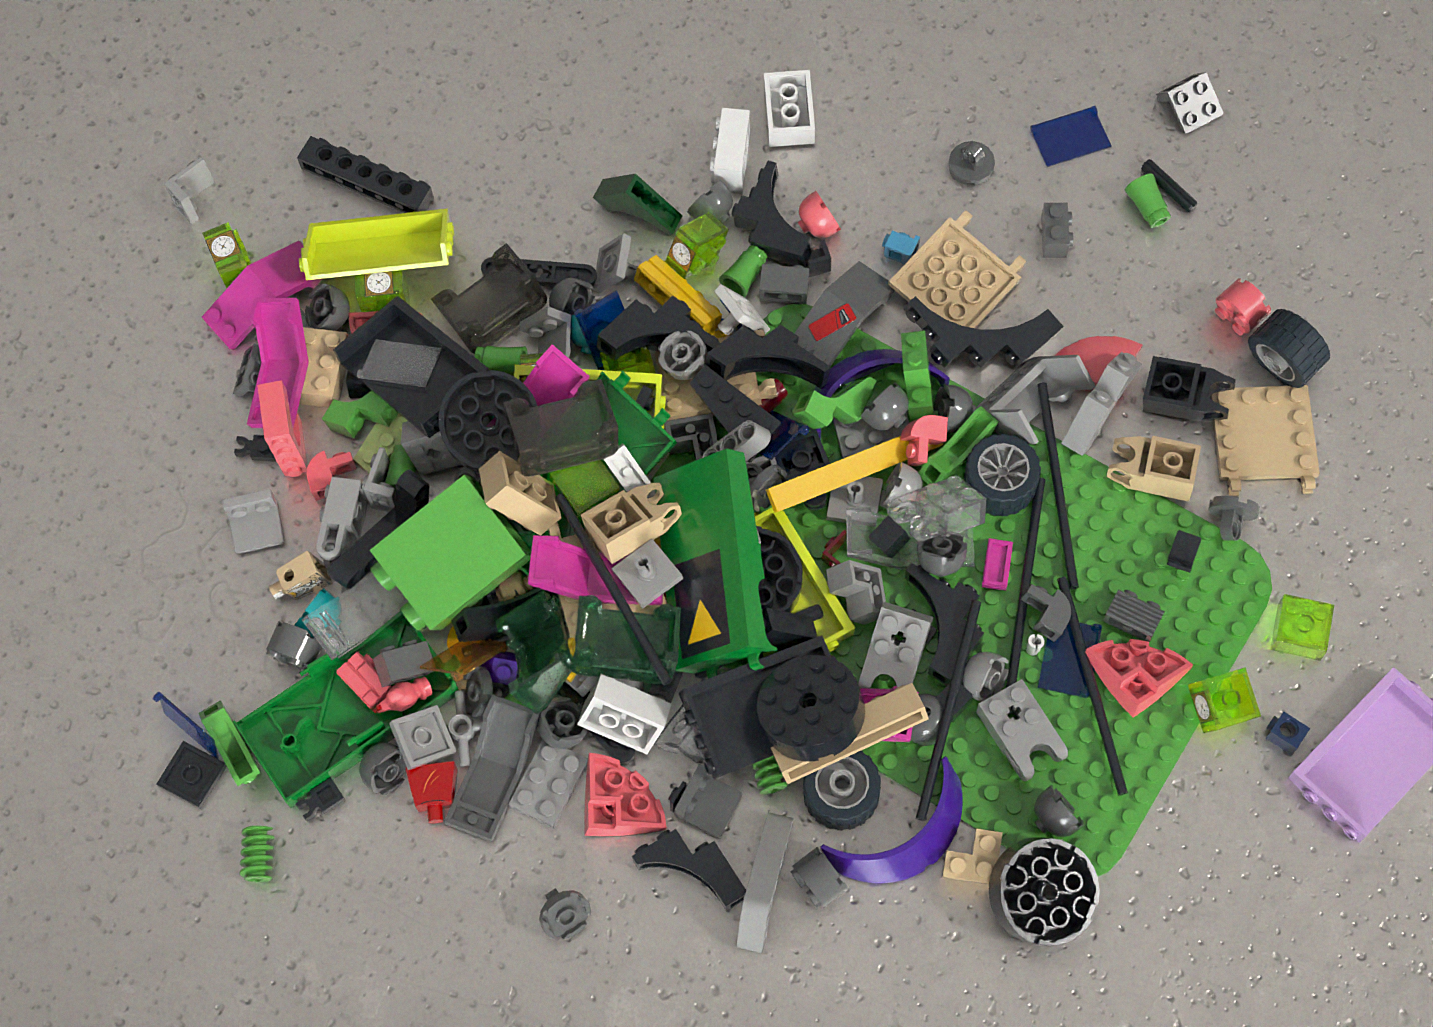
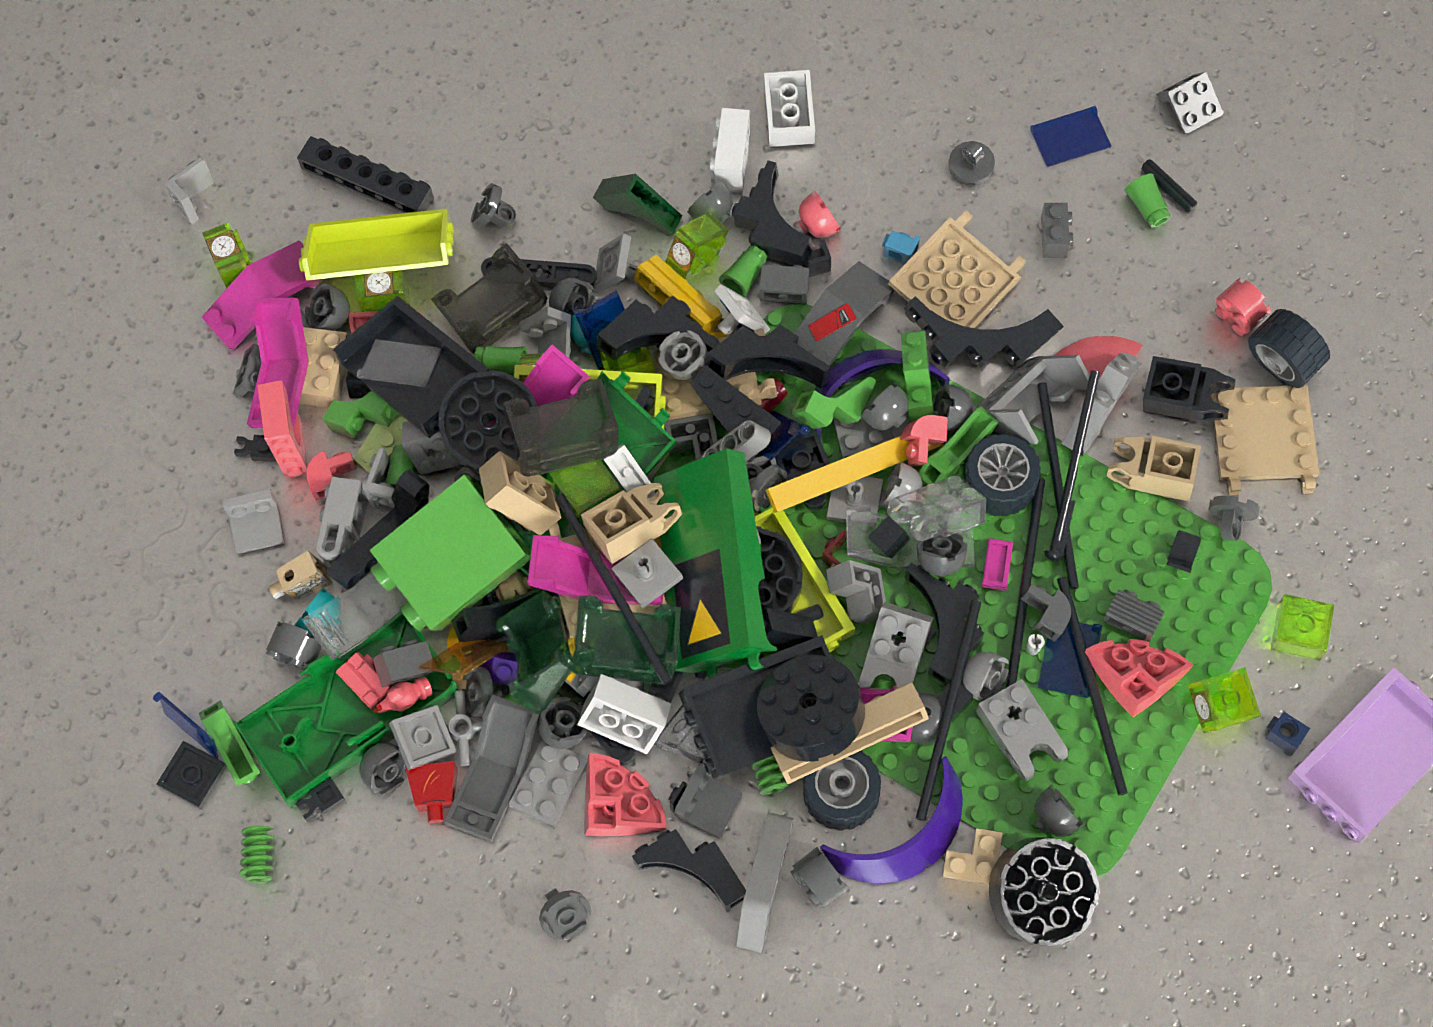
(490, 208): none -> dark grey tile
(1067, 506): none -> black bar

